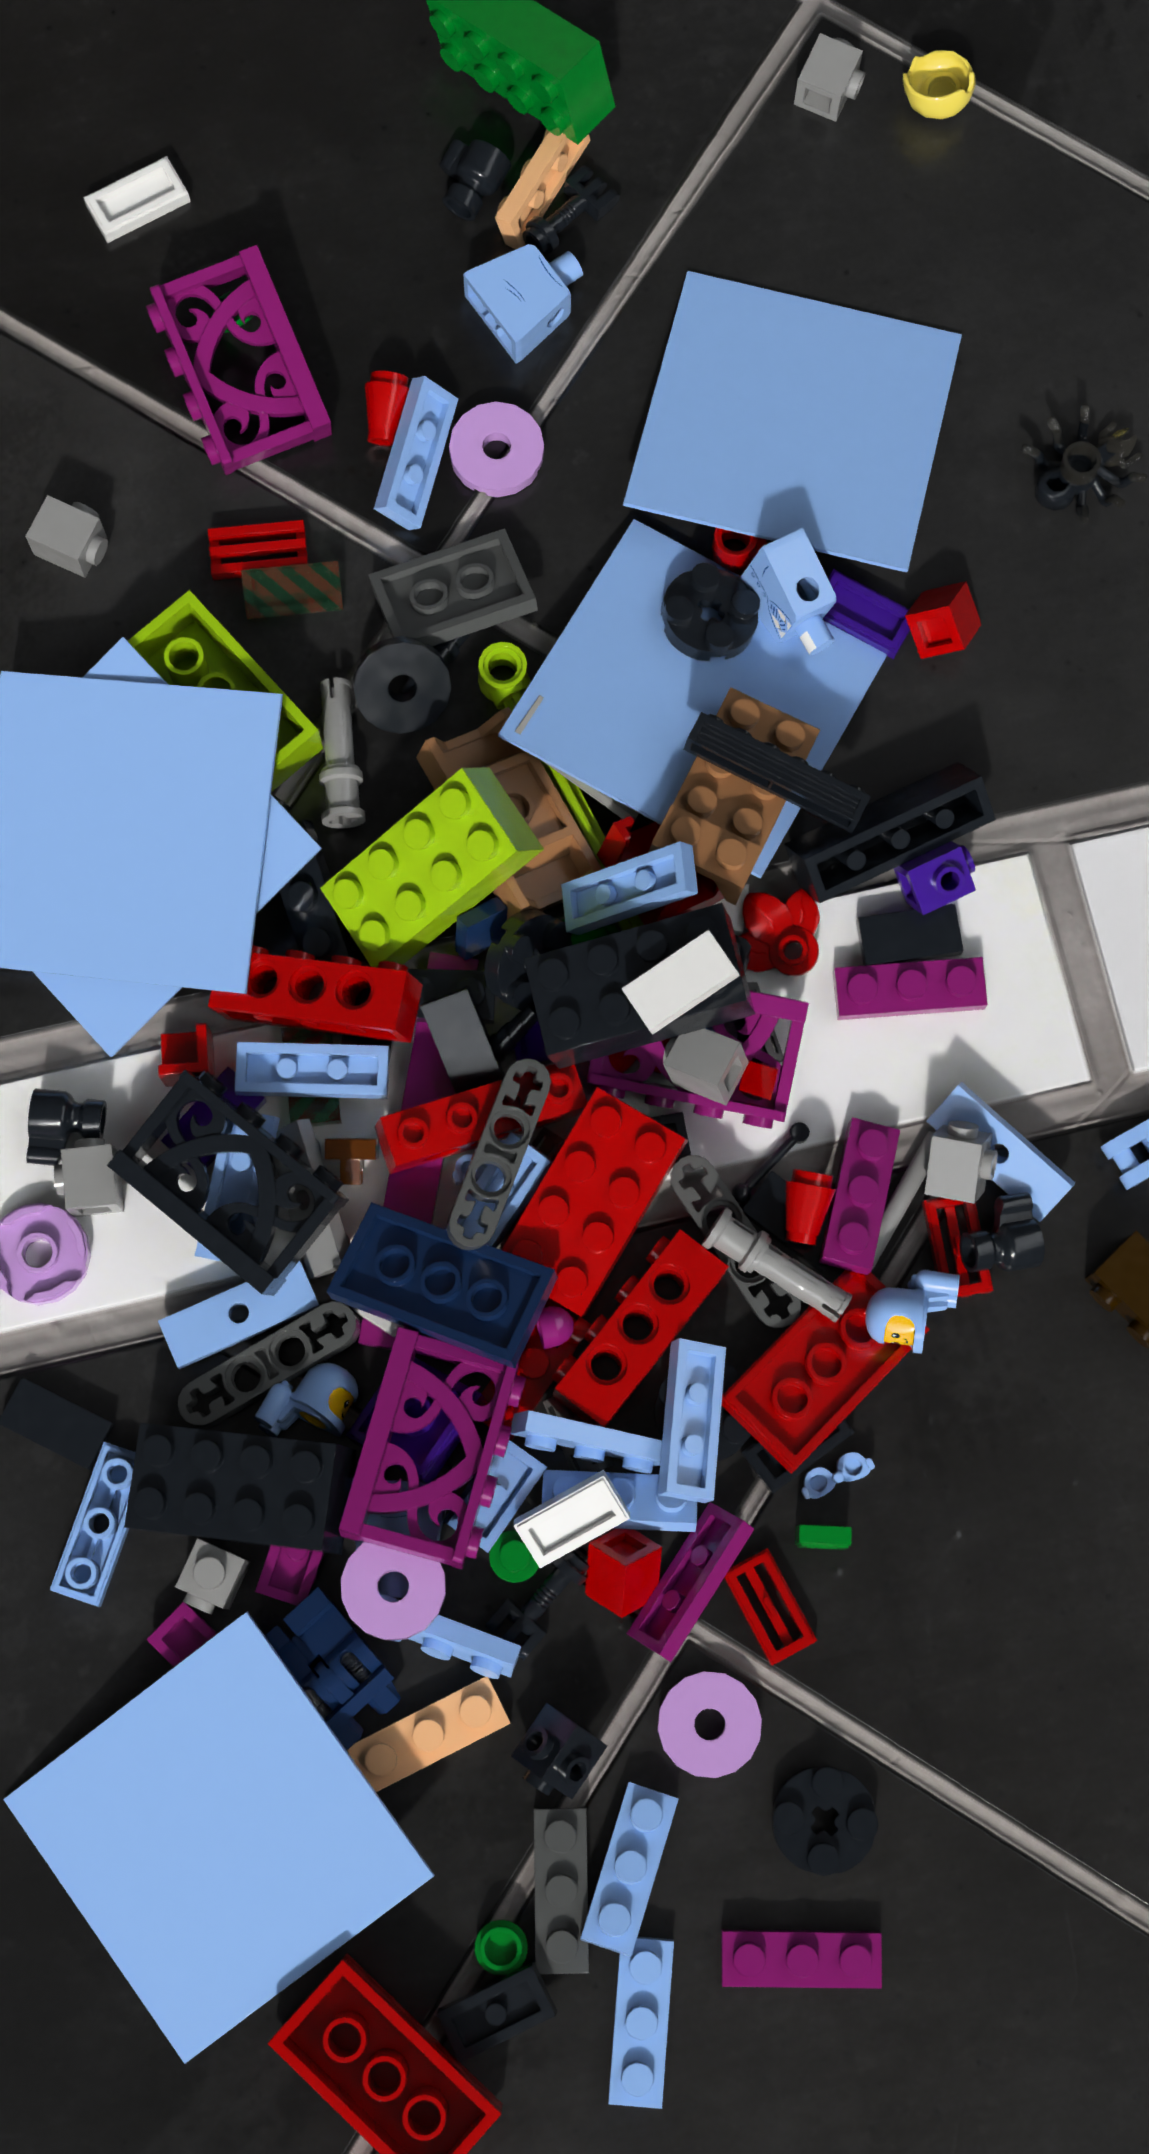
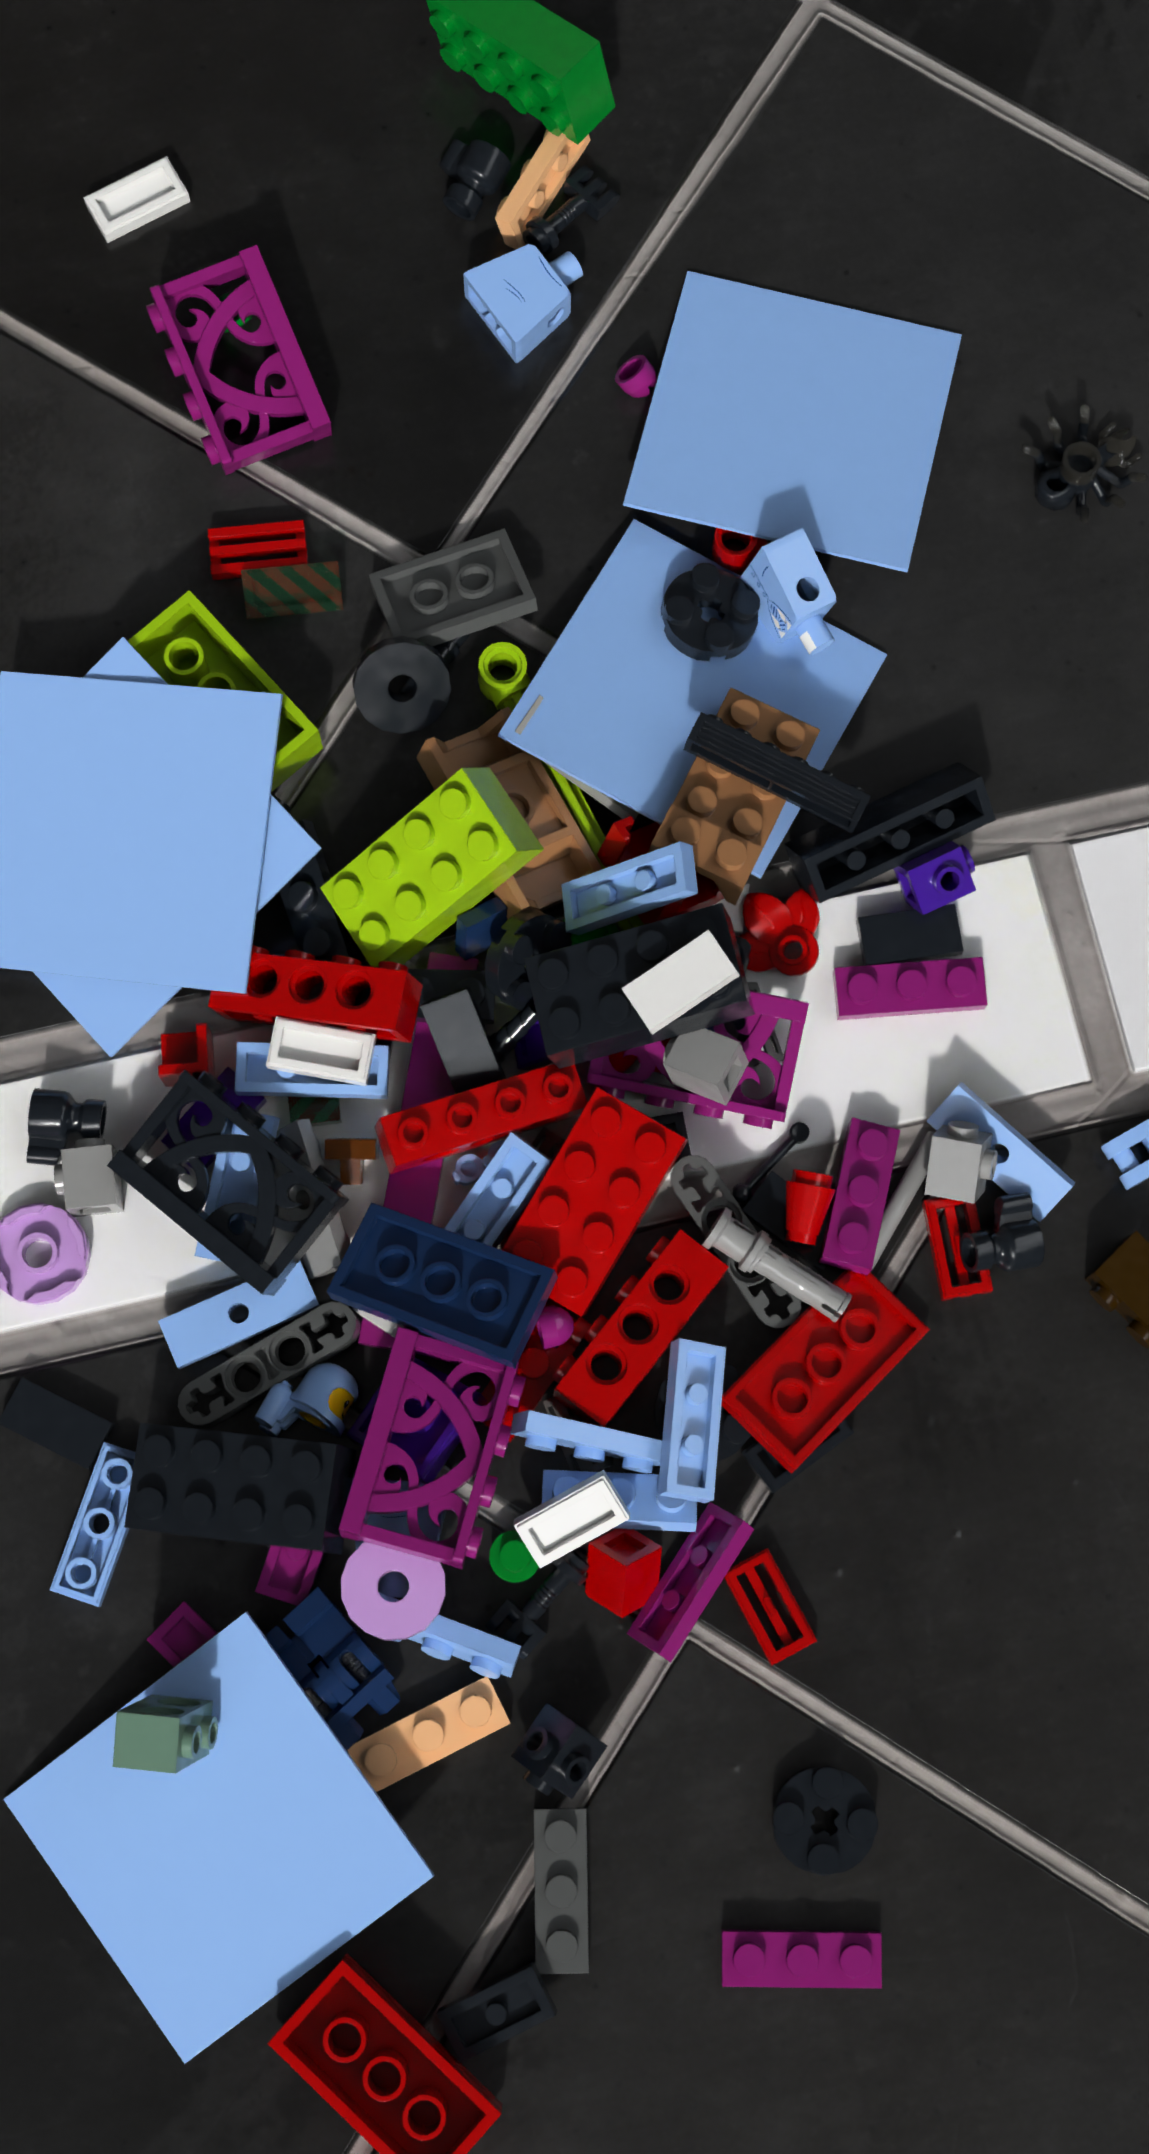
(68, 536): light grey brick -> none
(164, 1733): none -> sand green brick
(211, 1577): light grey brick -> none
(321, 1051): none -> white tile
(340, 775): light grey pin -> none
(384, 404): red cone -> none
(416, 453): light blue plate -> none
(496, 423): lavender tile -> none
(501, 1947): green plate -> none
(504, 1156): dark grey beam -> none
(516, 1478): medium blue plate -> none
(629, 1869): light blue plate -> none
(636, 376): none -> magenta hinge
(641, 2024): light blue plate -> none
(740, 1731): lavender tile -> none
(759, 1079): red piece -> none
(823, 1537): green tile -> none
(829, 77): light grey brick -> none
(849, 1468): light blue piece -> none
(867, 615): dark purple tile -> none
(901, 1313): light blue piece -> none
(939, 84): light yellow hair -> none
(943, 620): red panel -> none

